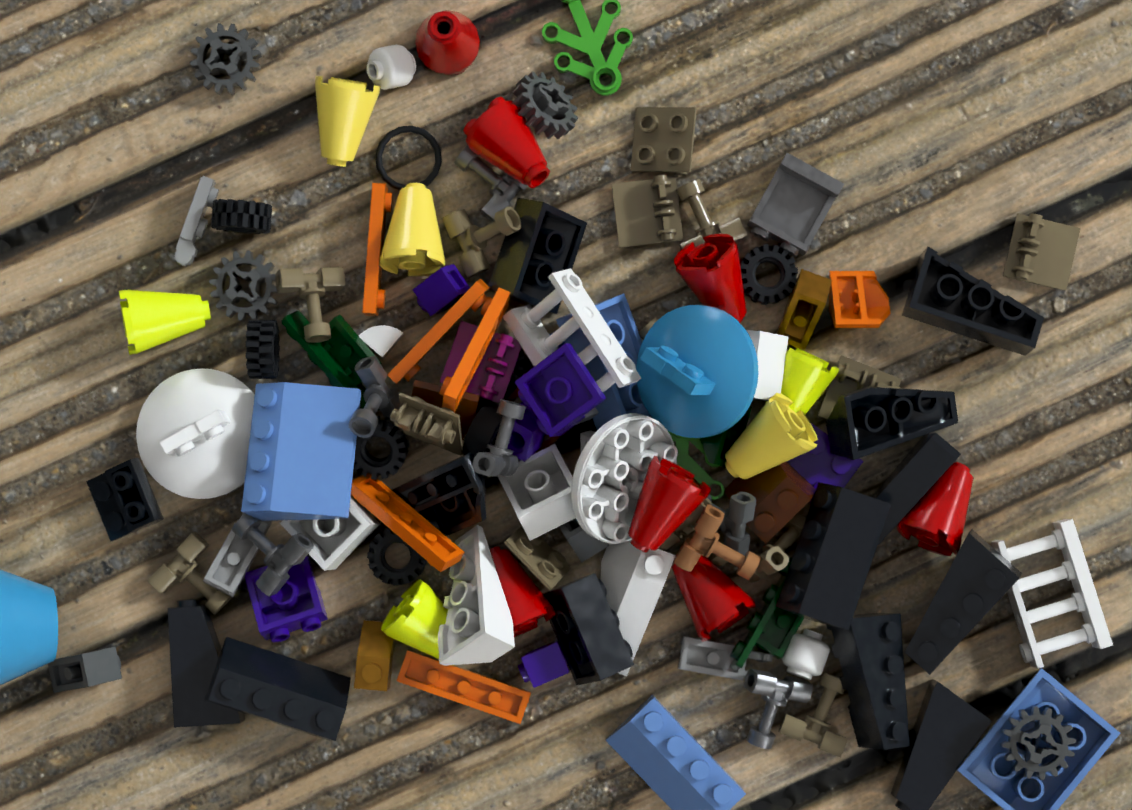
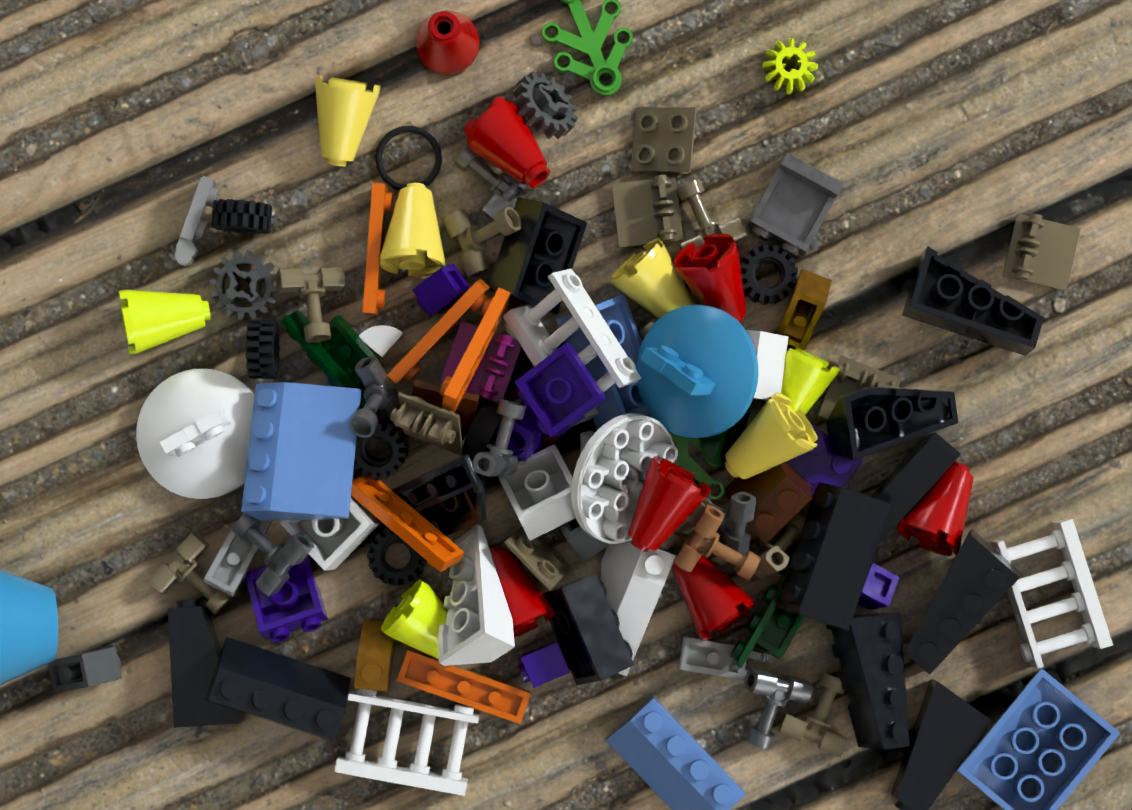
(125, 499): black brick -> none
(237, 53): dark grey gear -> none
(391, 66): white head -> none
(418, 774): none -> white fence
(652, 280): none -> light yellow cone
(785, 55): none -> neon yellow gear
(806, 655): white head -> none
(857, 300): orange slope -> none
(878, 588): none -> dark purple brick
(1042, 727): dark grey gear -> none

